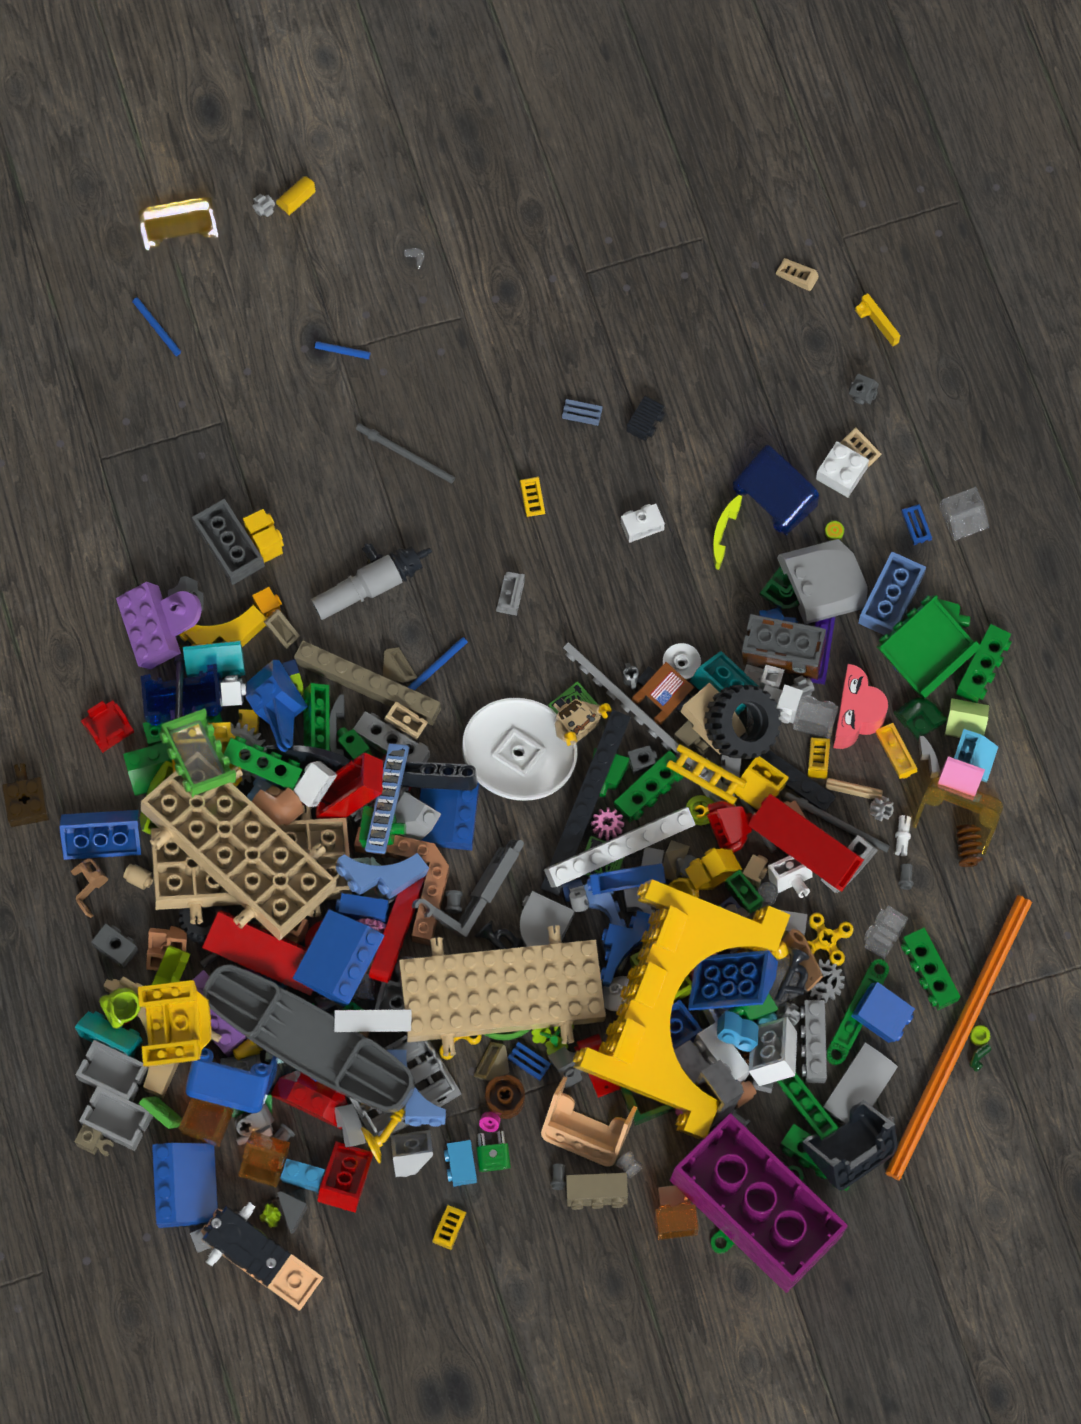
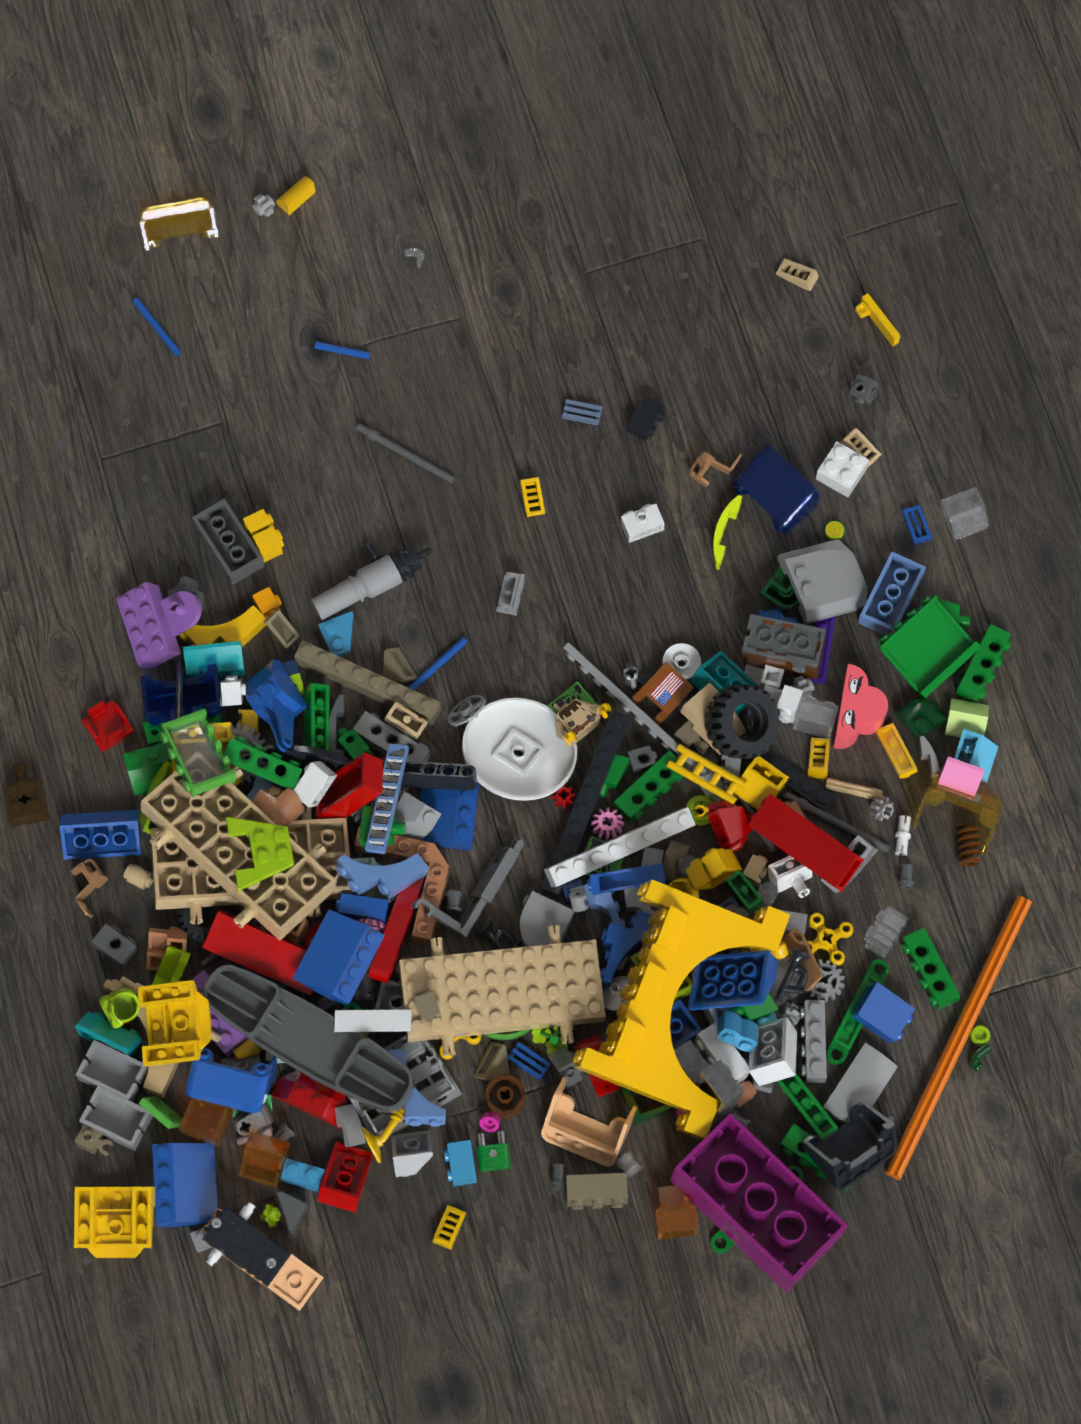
(114, 1220): none -> yellow slope
(269, 850): none -> lime wing
(338, 634): none -> dark azure wing
(426, 1006): none -> dark tan brick
(465, 710): none -> light grey wheel
(563, 803): none -> red gear
(704, 461): none -> medium nougat piece

